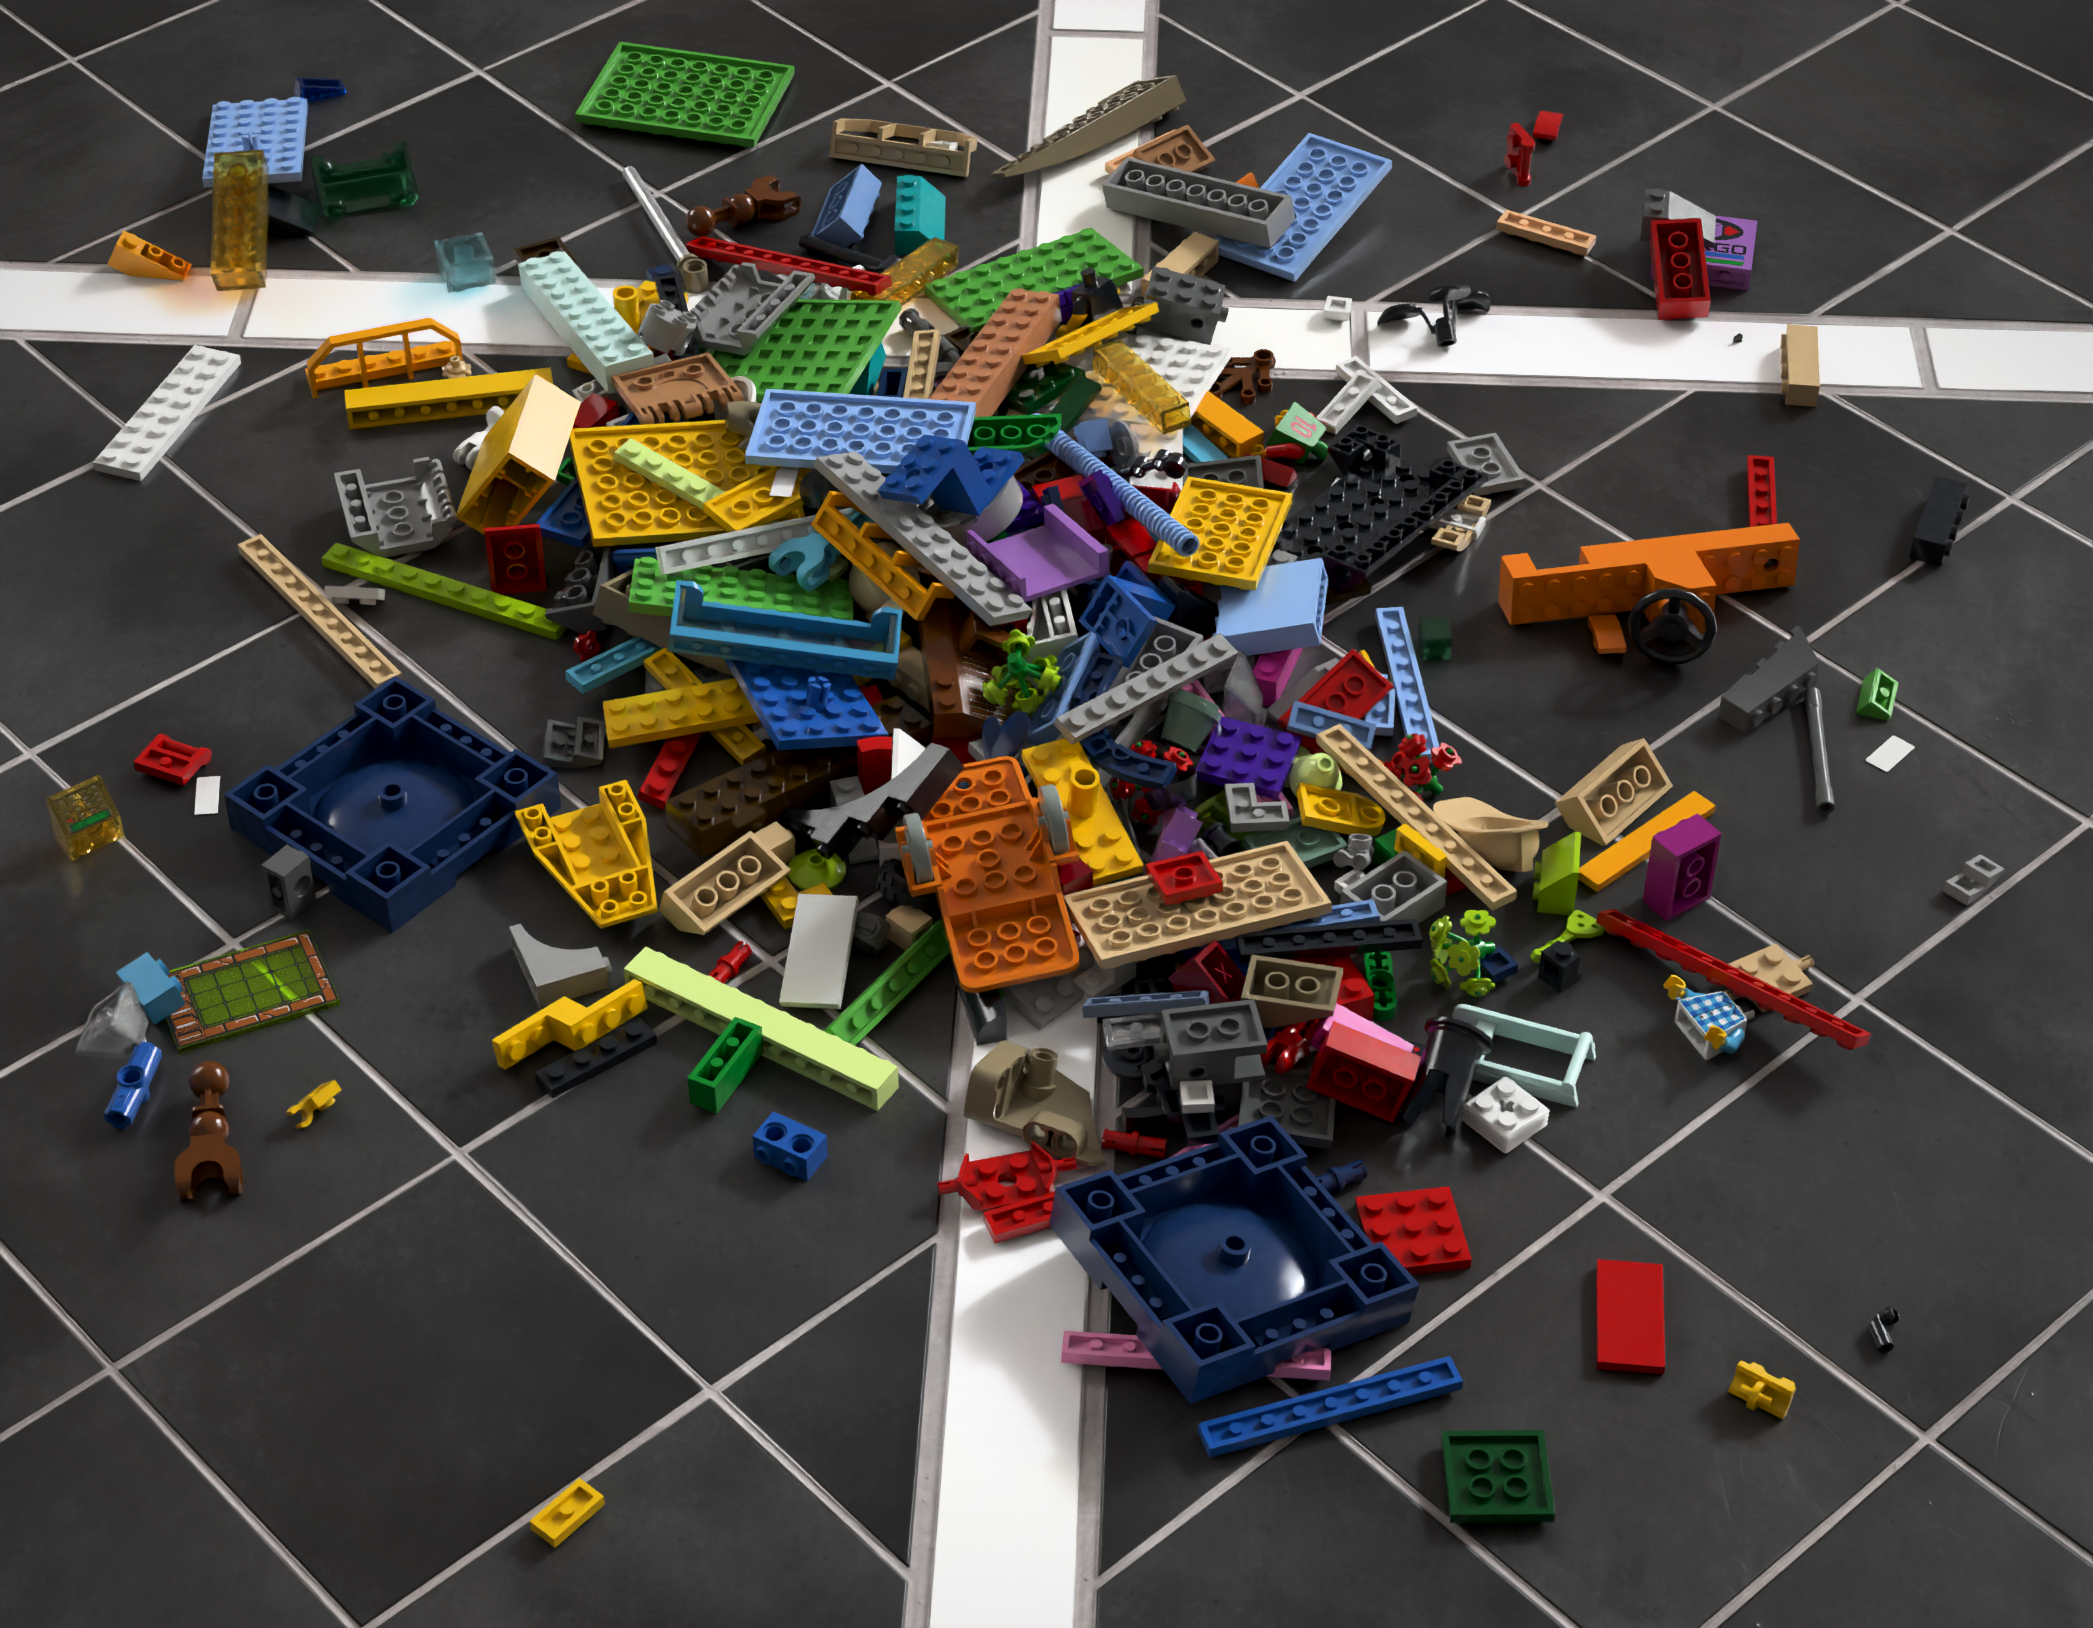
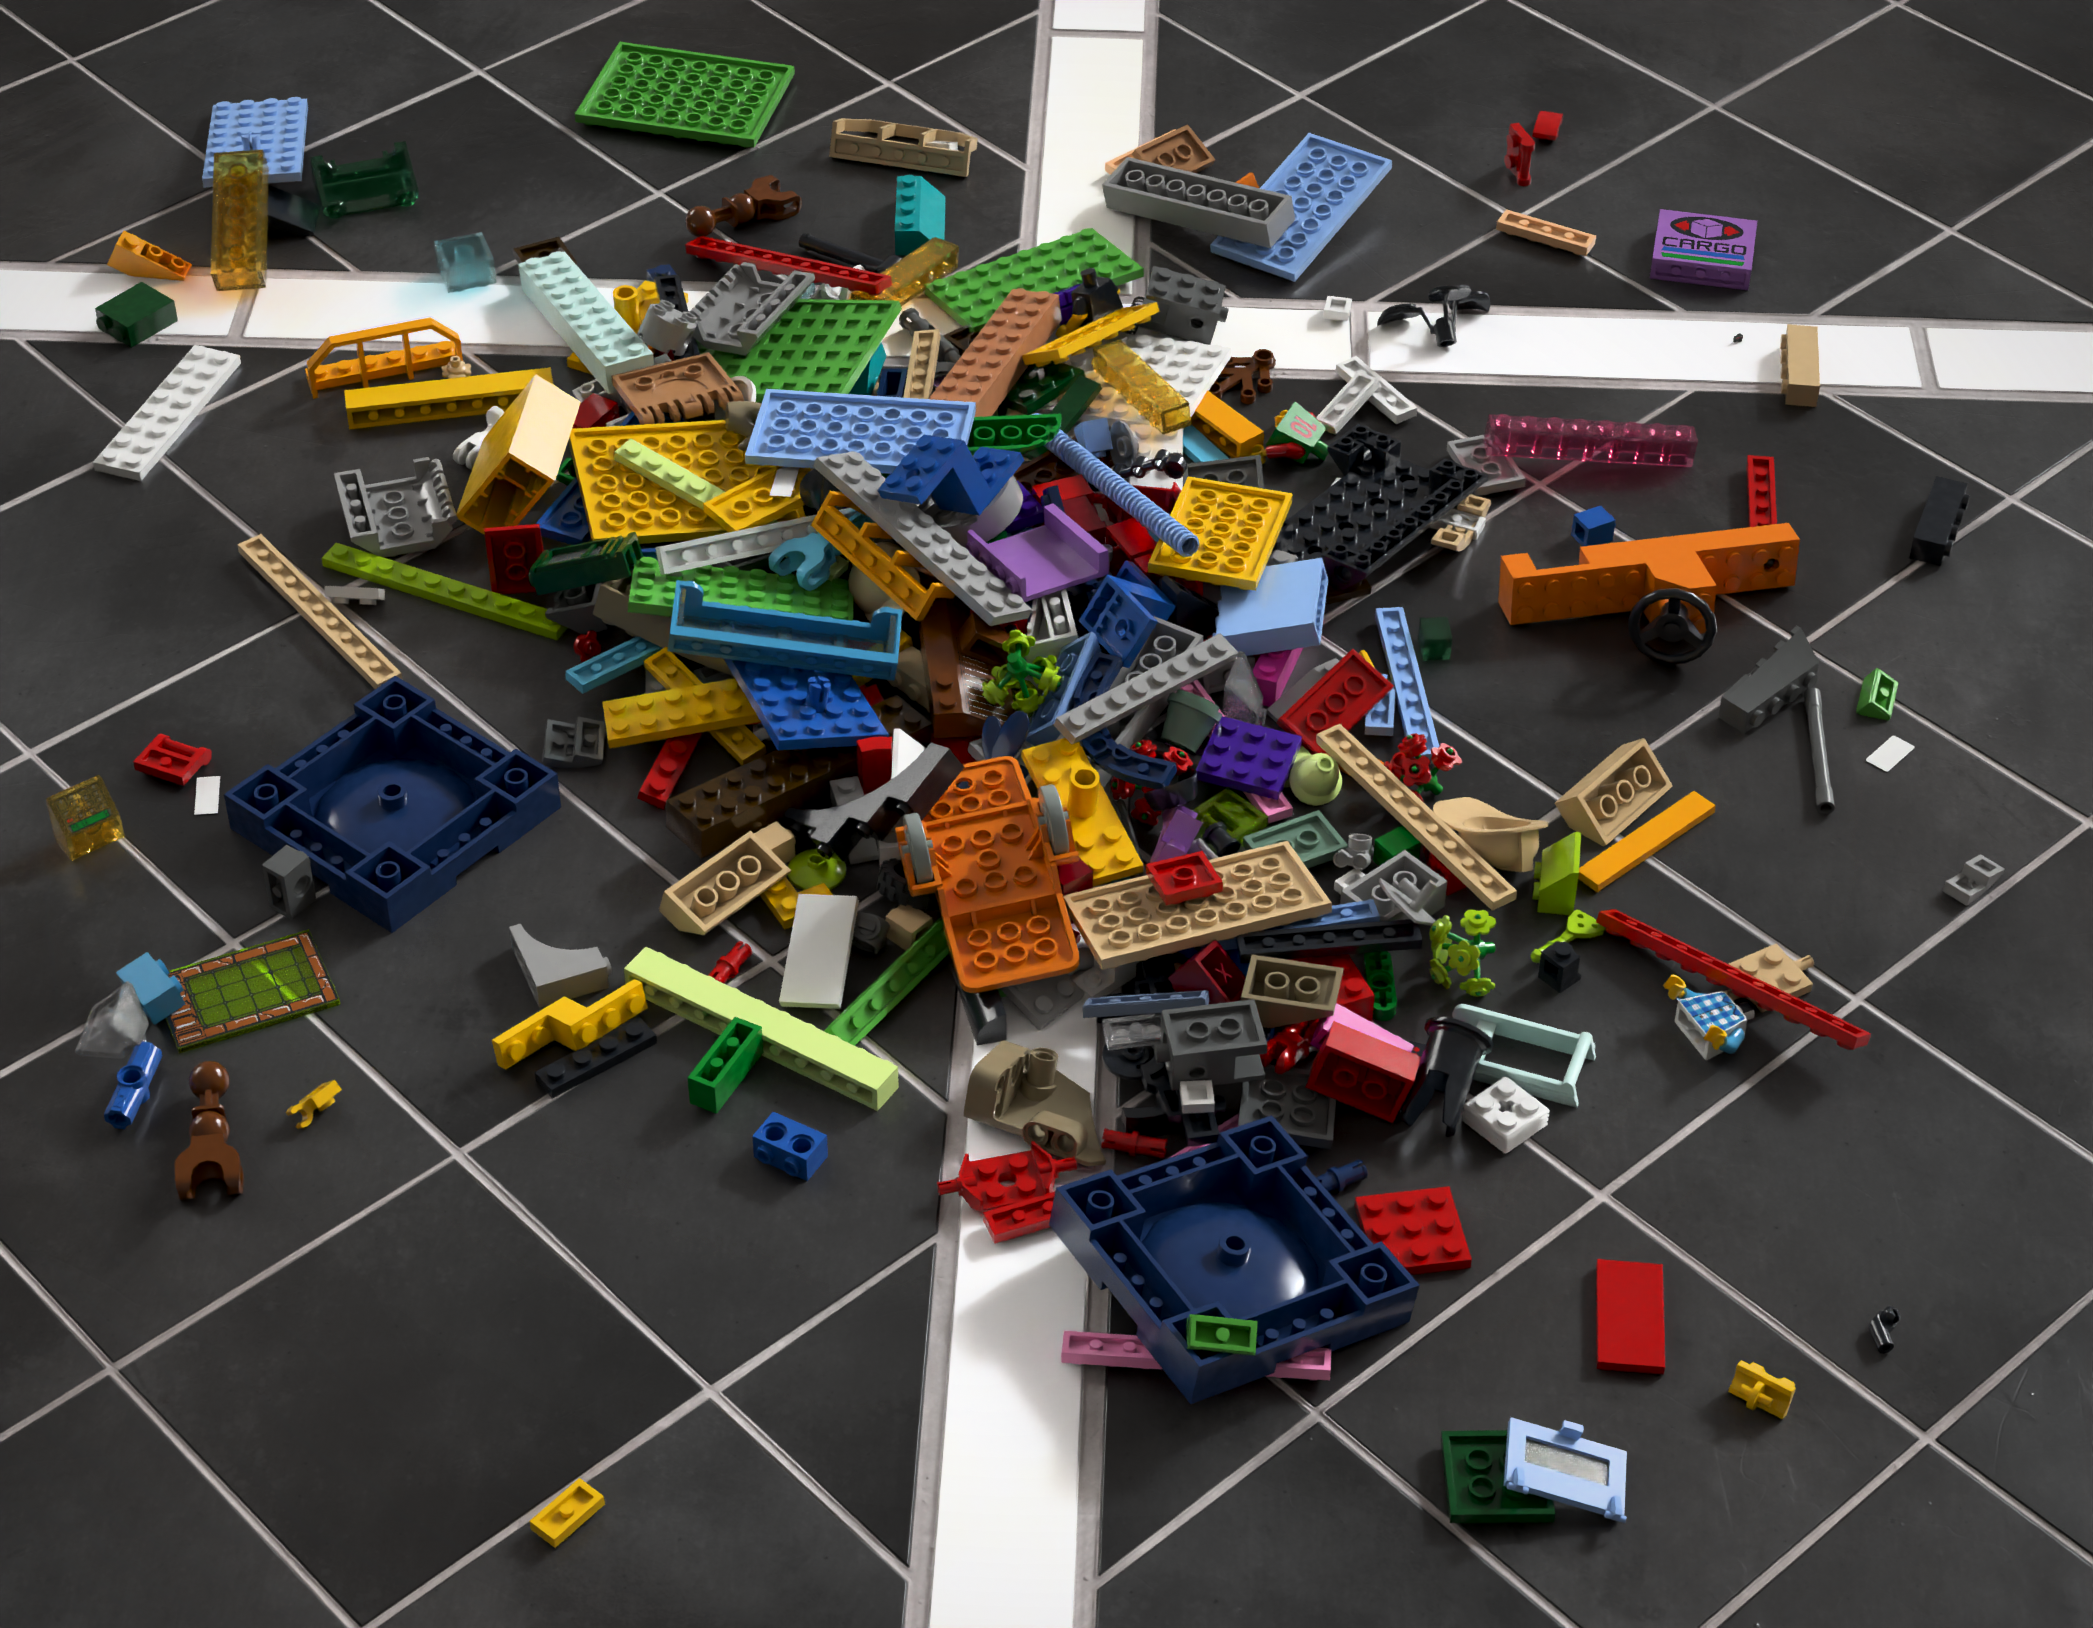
(136, 314): none -> dark green brick
(318, 88): clear blue slope -> none
(585, 564): none -> dark green door
(597, 854): yellow wedge -> none
(688, 265): flat silver piece -> none
(848, 208): medium blue slope -> none
(1098, 491): dark purple plate -> none
(1113, 118): dark tan wedge -> none
(1191, 257): tan brick -> none
(1221, 1334): none -> bright green slope
(1249, 815): light grey plate -> none
(1277, 473): red slope -> none
(1312, 720): medium blue plate -> none
(1329, 1406): blue plate -> none
(1338, 810): yellow tile -> none
(1412, 909): none -> light grey shield
(1420, 848): yellow plate -> none
(1498, 965): dark blue plate -> none
(1565, 1467): none -> light blue piece
(1590, 440): none -> clear pink brick
(1593, 527): none -> blue brick
(1607, 634): orange slope -> none
(1667, 205): dark grey slope -> none
(1679, 268): red brick -> none
(1681, 867): magenta brick -> none

